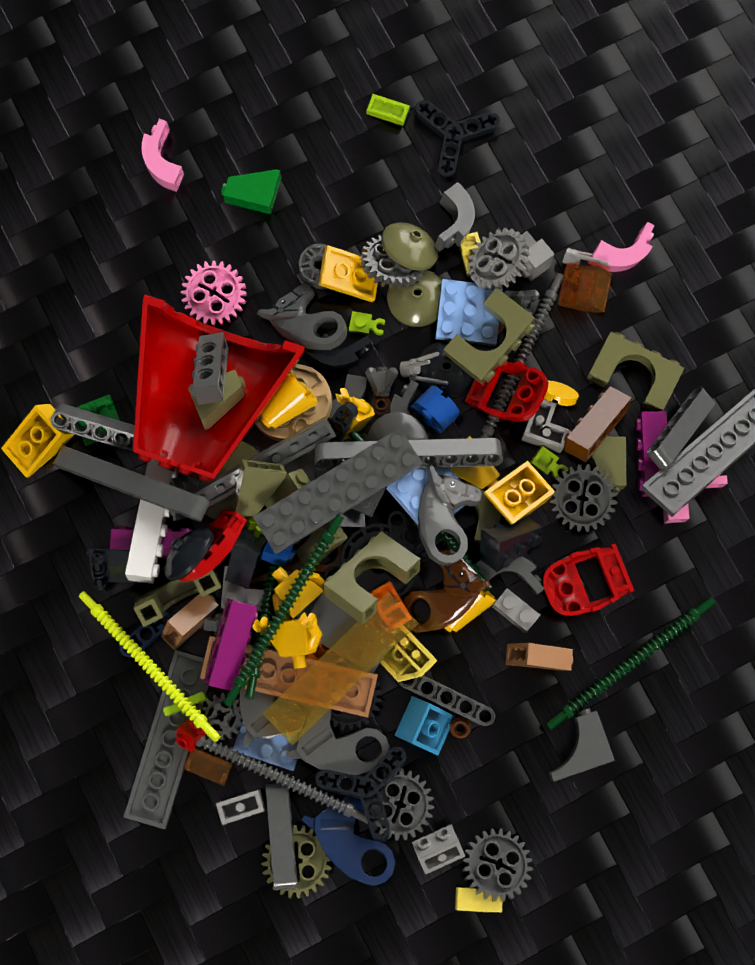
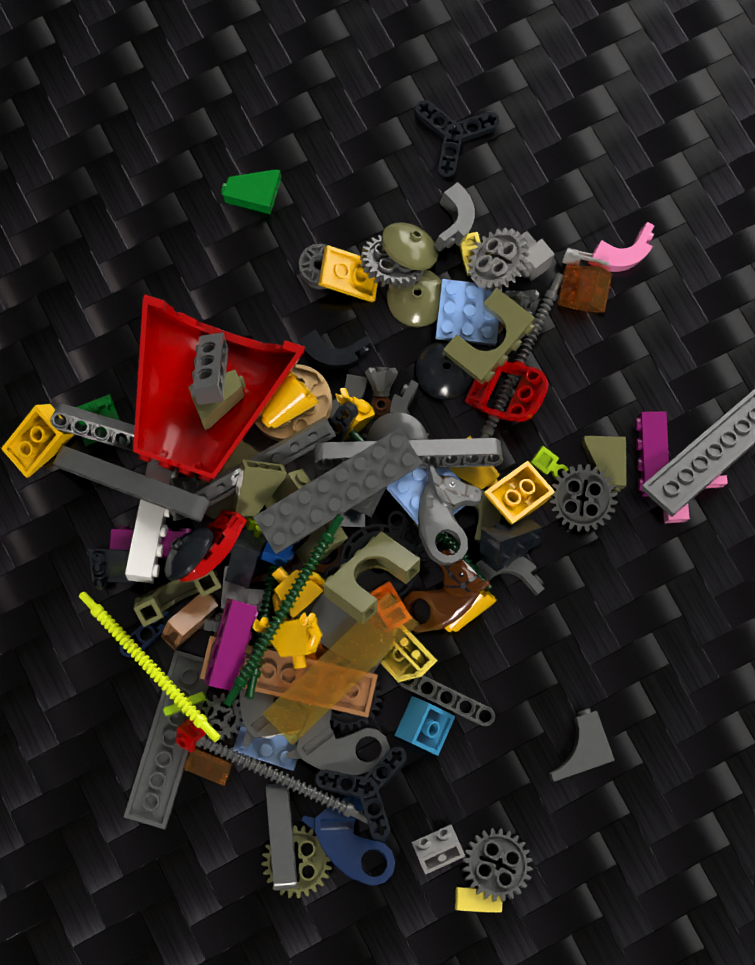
(162, 171): bright pink arch -> none
(203, 308): bright pink gear -> none
(241, 806): light grey brick -> none
(300, 328): dark grey animal -> none
(362, 323): lime plate -> none
(387, 109): lime plate -> none
(413, 367): light grey plant -> none
(417, 811): dark grey gear -> none
(435, 409): blue brick -> none
(460, 733): reddish brown plate -> none
(516, 610): light grey brick -> none
(539, 656): medium nougat slope -> none
(542, 432): light grey brick -> none
(562, 393): yellow tile -> none
(567, 591): red slope -> none
(597, 423): brick -> none
(663, 372): olive arch -> none
(680, 428): dark grey beam -> none
(692, 615): dark green hose -> none

